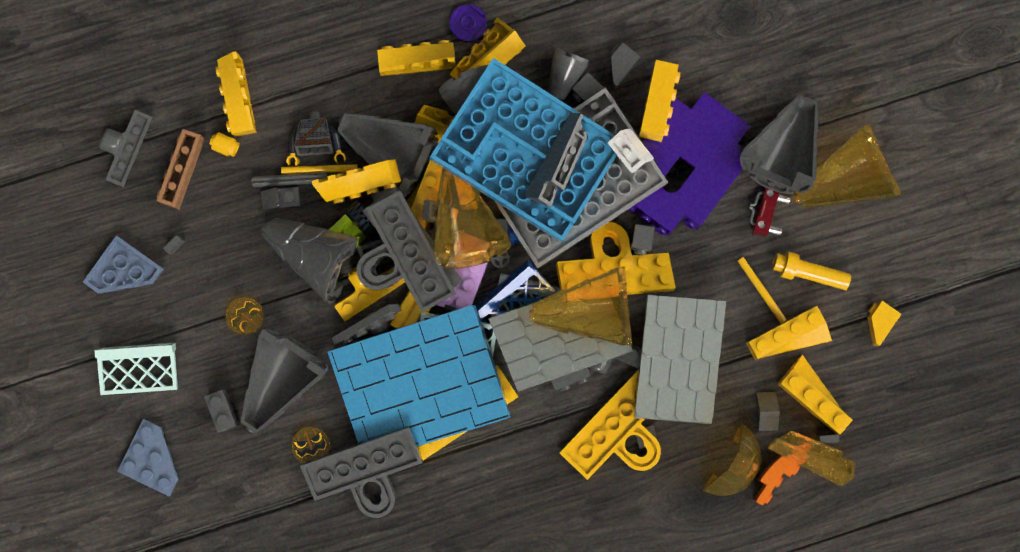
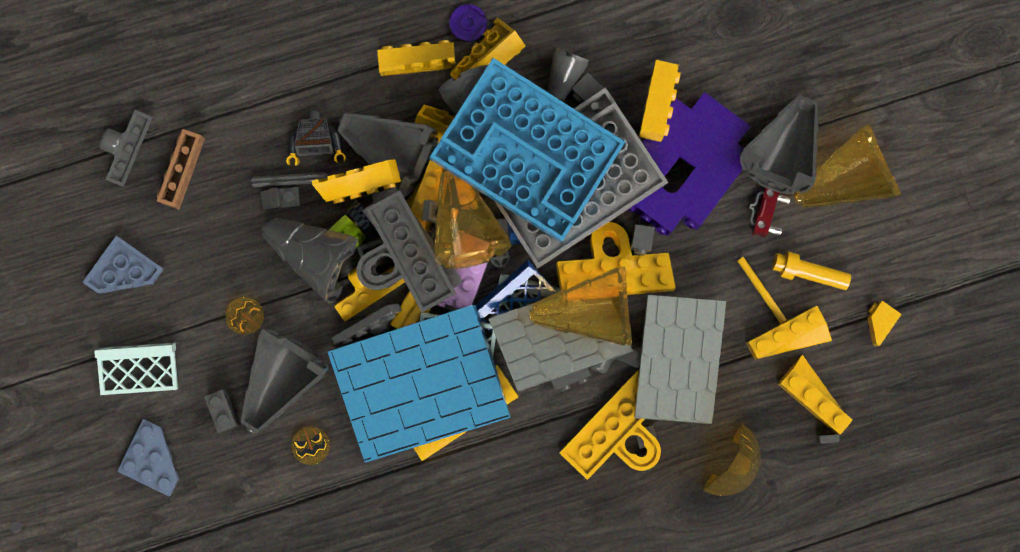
(173, 244): dark grey tile -> none
(224, 144): yellow brick -> none
(236, 95): yellow wedge -> none
(317, 169): yellow bar -> none
(362, 464): dark grey plate -> none
(559, 162): dark grey wedge -> none
(621, 63): dark grey slope -> none
(630, 149): white panel -> none
(767, 411): dark grey slope -> none
(772, 477): orange slope -> none
(815, 457): clear yellow wedge -> none

